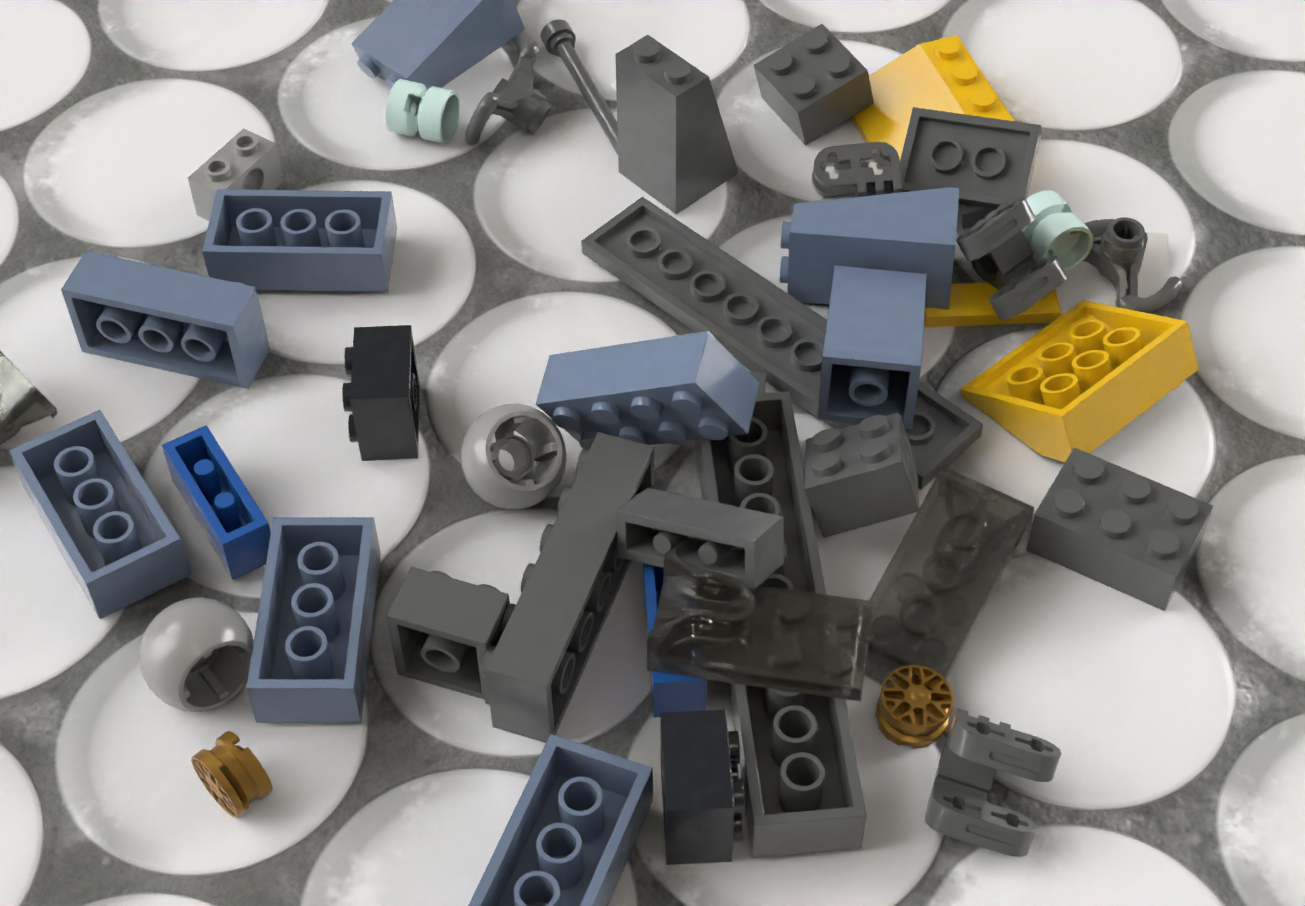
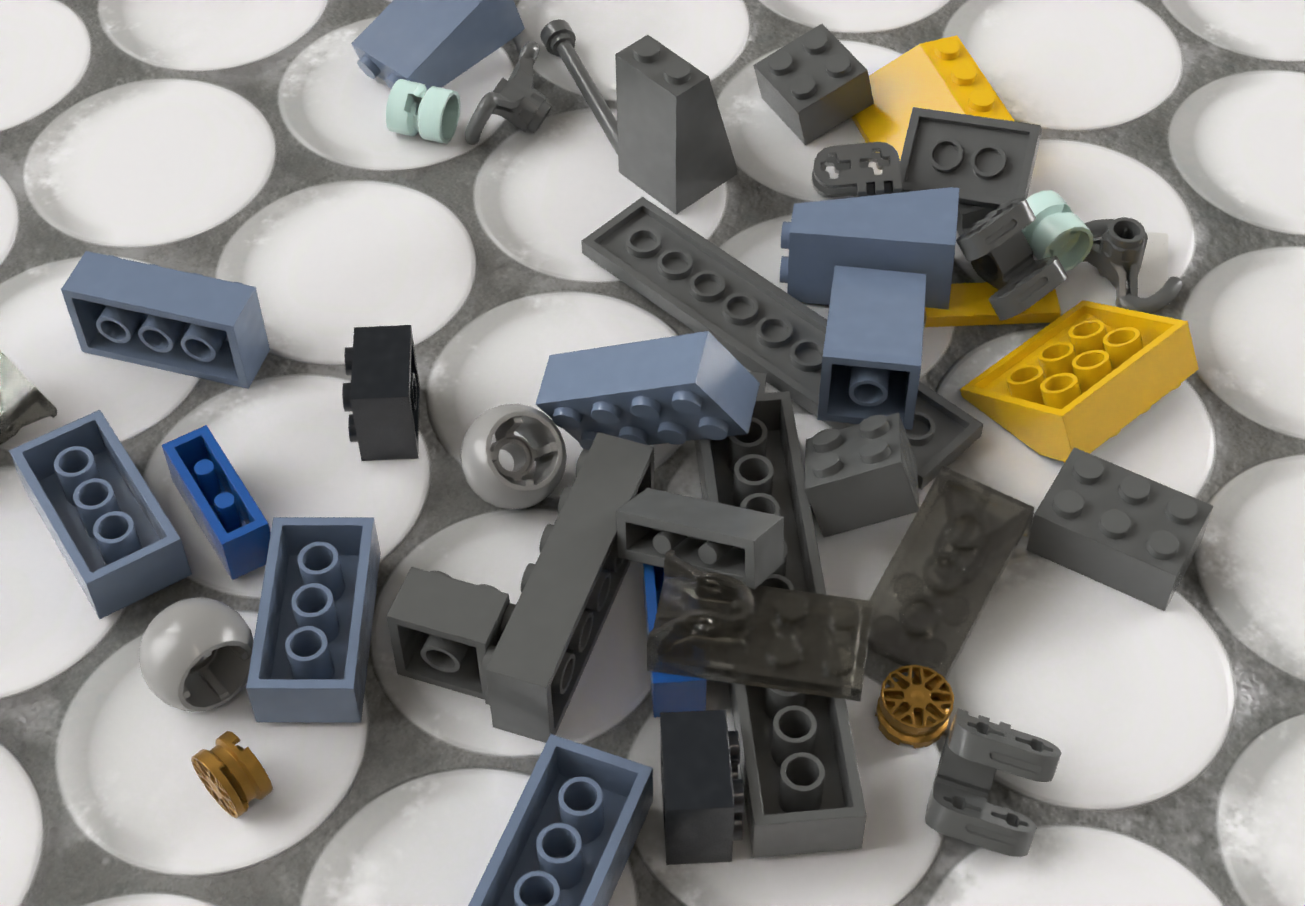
(242, 163): light grey brick -> none
(302, 239): sand blue brick -> none

